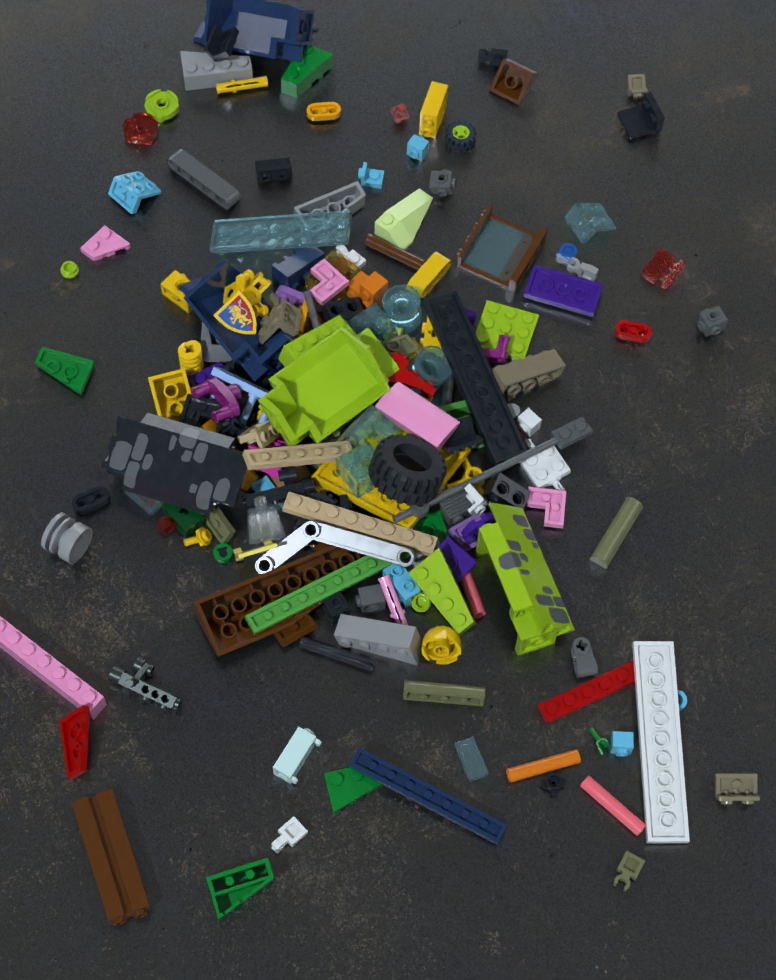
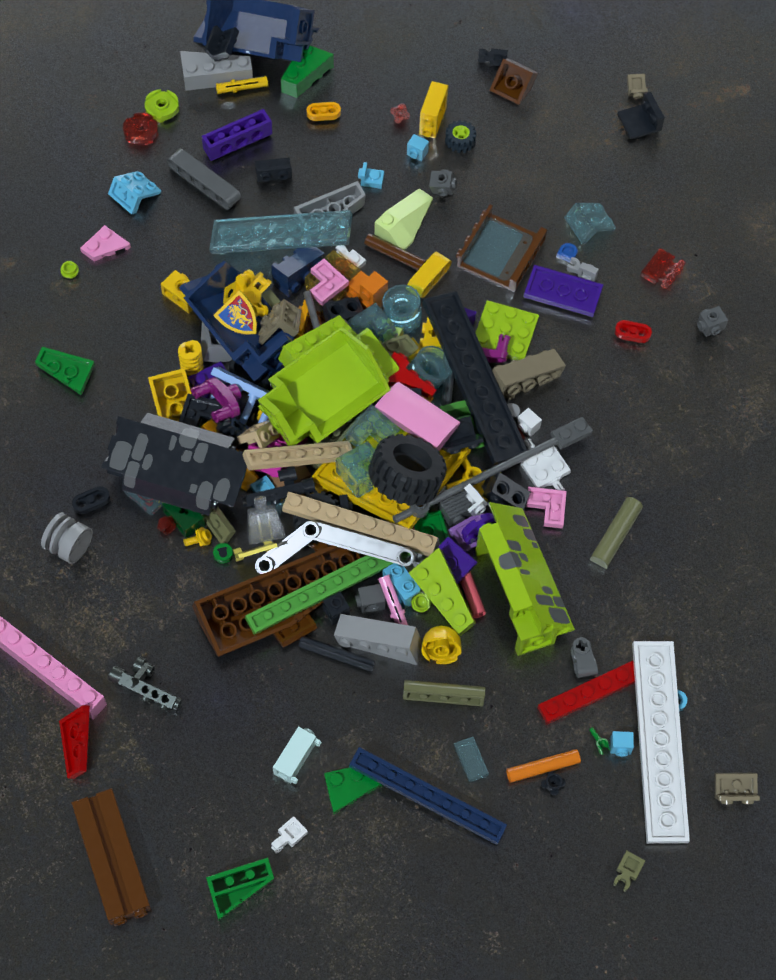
(237, 134): none -> dark purple brick
(291, 295): medium lavender plate -> none
(615, 807): coral piece -> none

